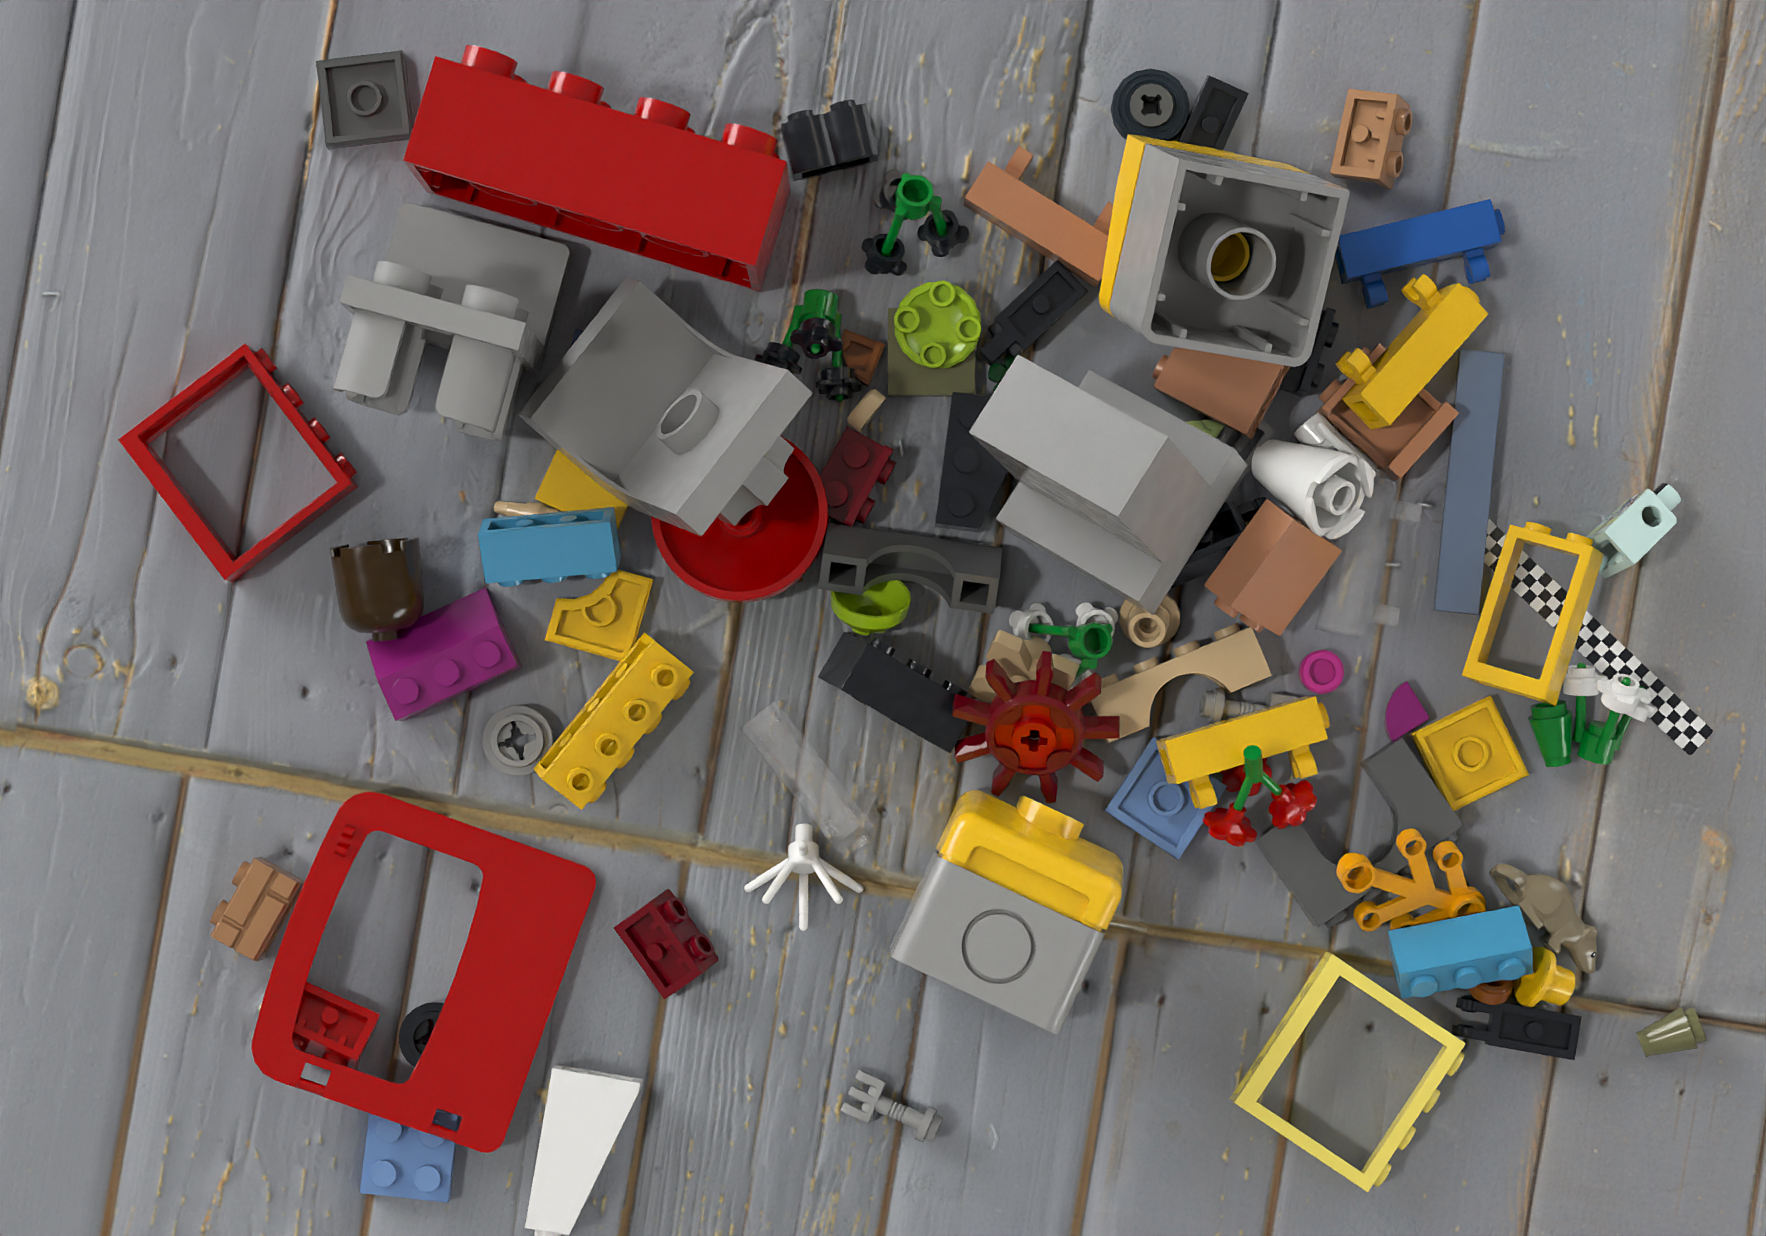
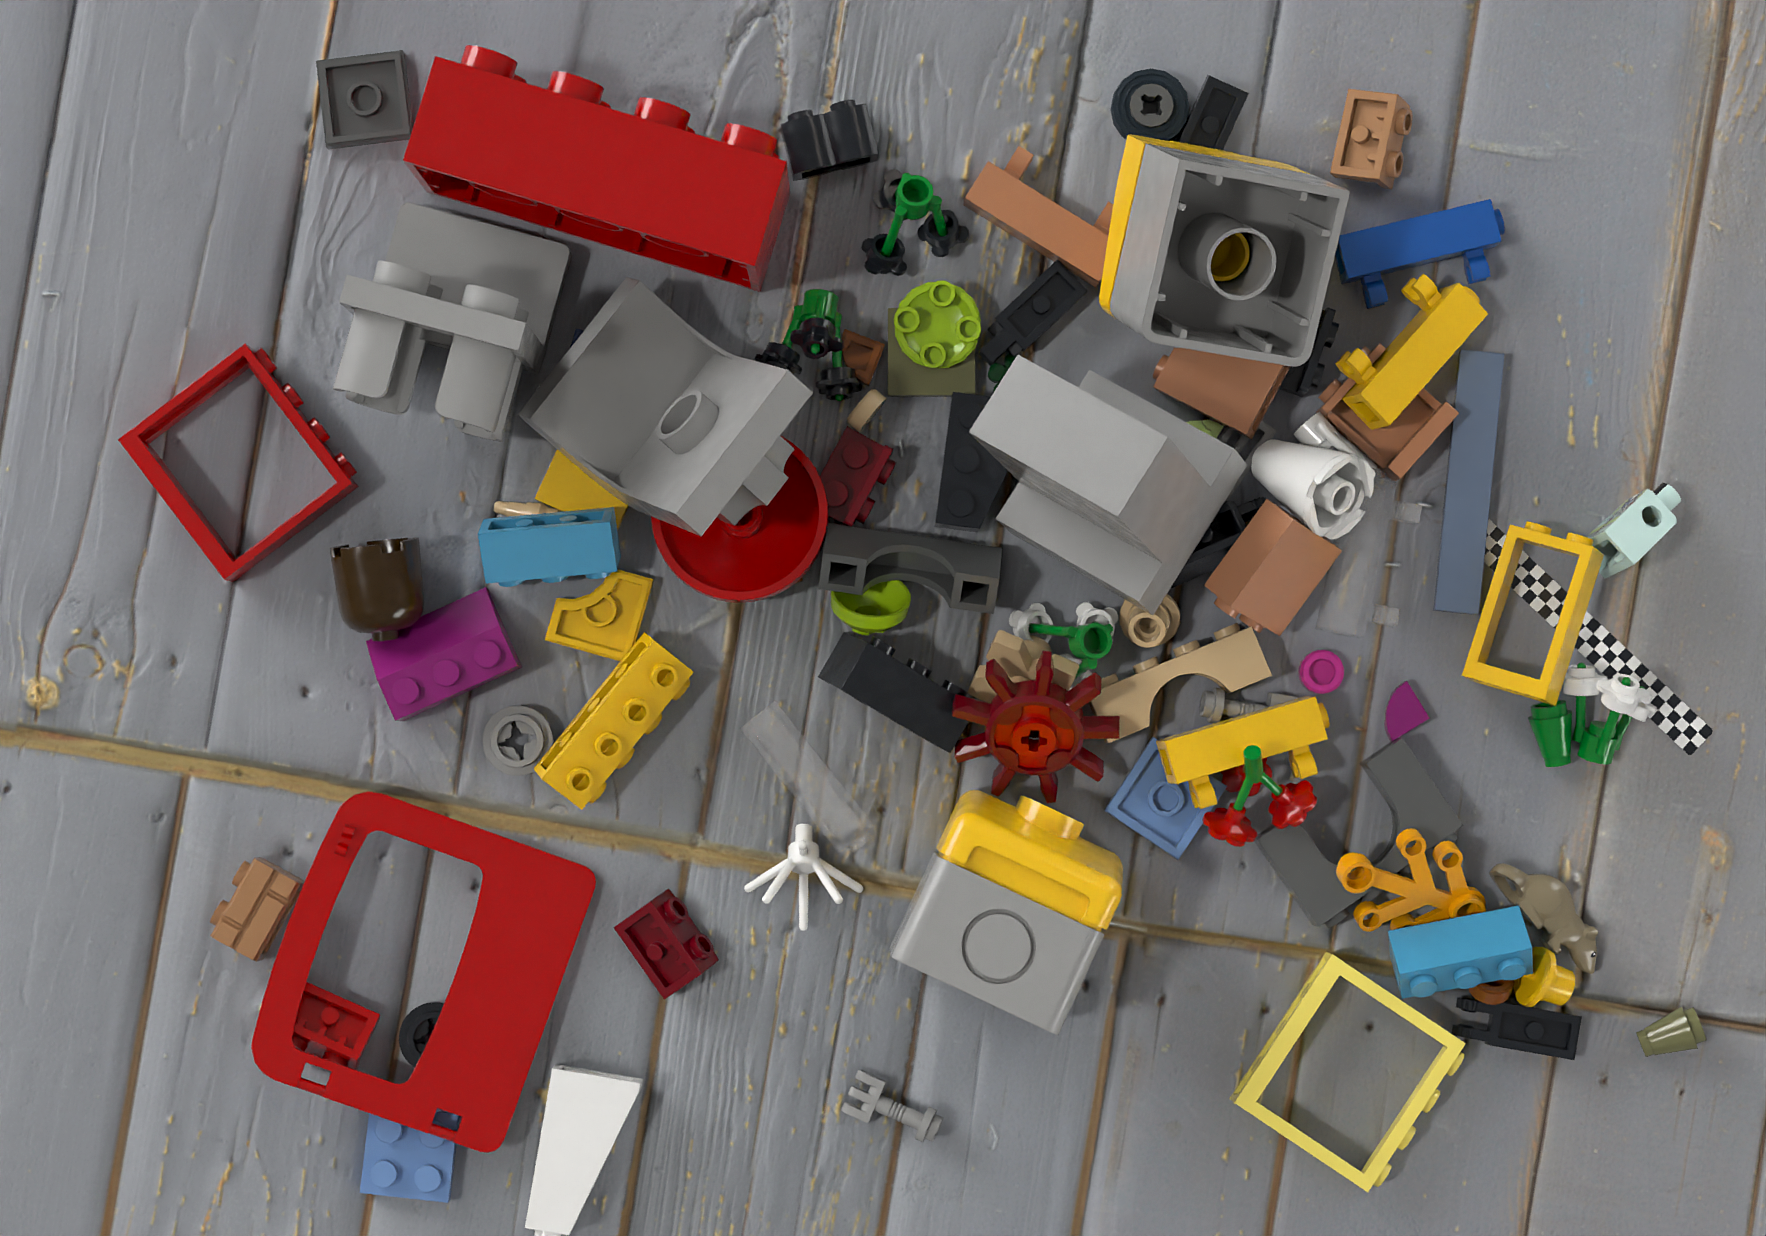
(1469, 753): yellow tile -> none

